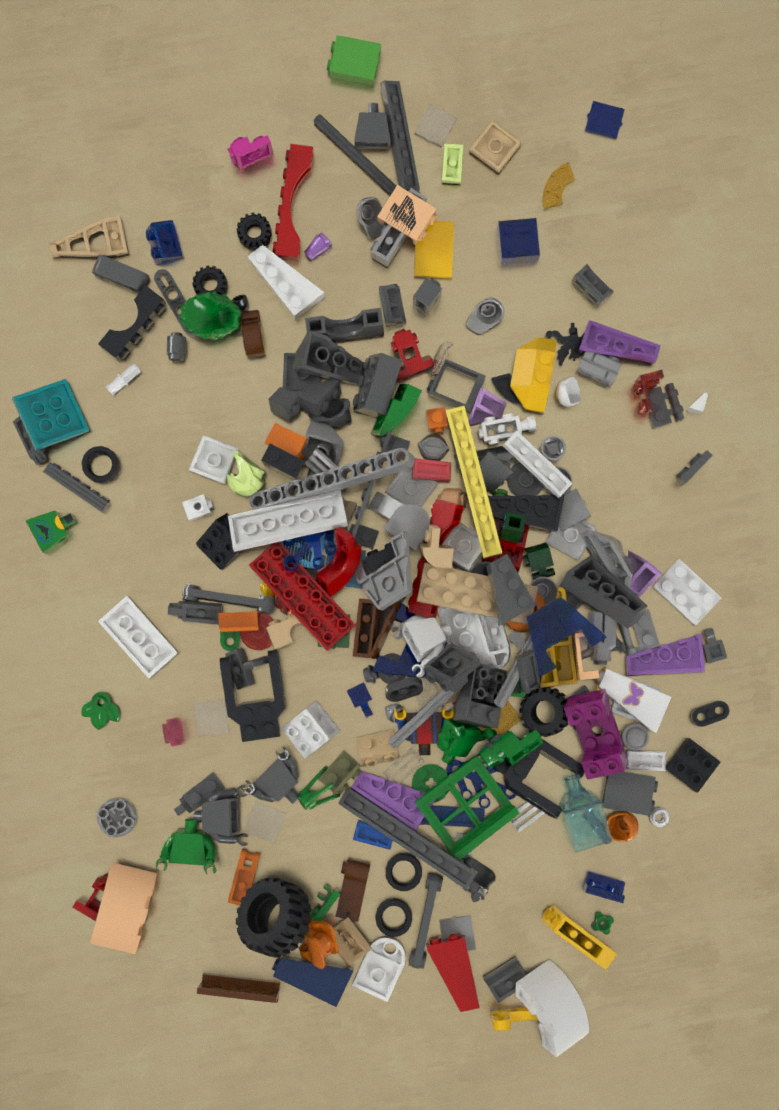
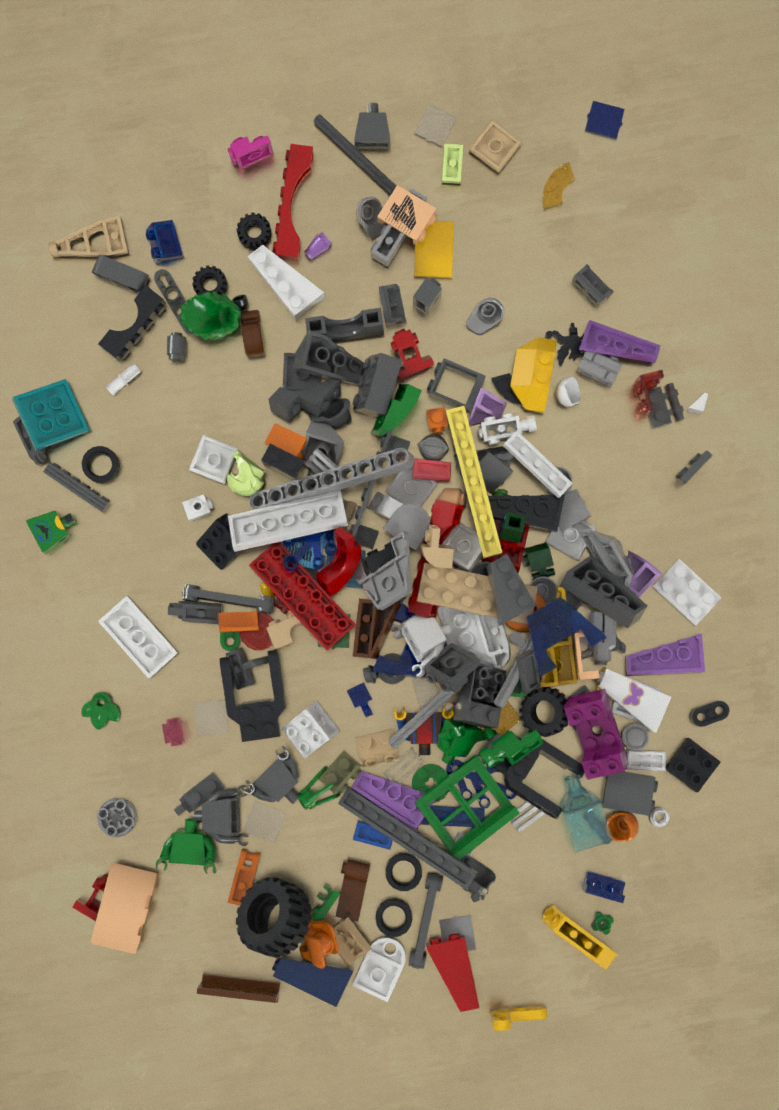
(354, 60): bright green brick -> none
(390, 711): light grey plate -> none
(399, 135): dark grey plate -> none
(404, 689): dark grey plate -> none
(439, 358): clear piece -> none
(503, 979): dark grey plate -> none
(518, 240): clear blue brick -> none
(523, 481): dark grey tile -> none
(553, 448): light grey wheel -> none
(556, 1005): white panel -> none
(644, 633): light grey plate -> none
(714, 649): dark grey plate -> none

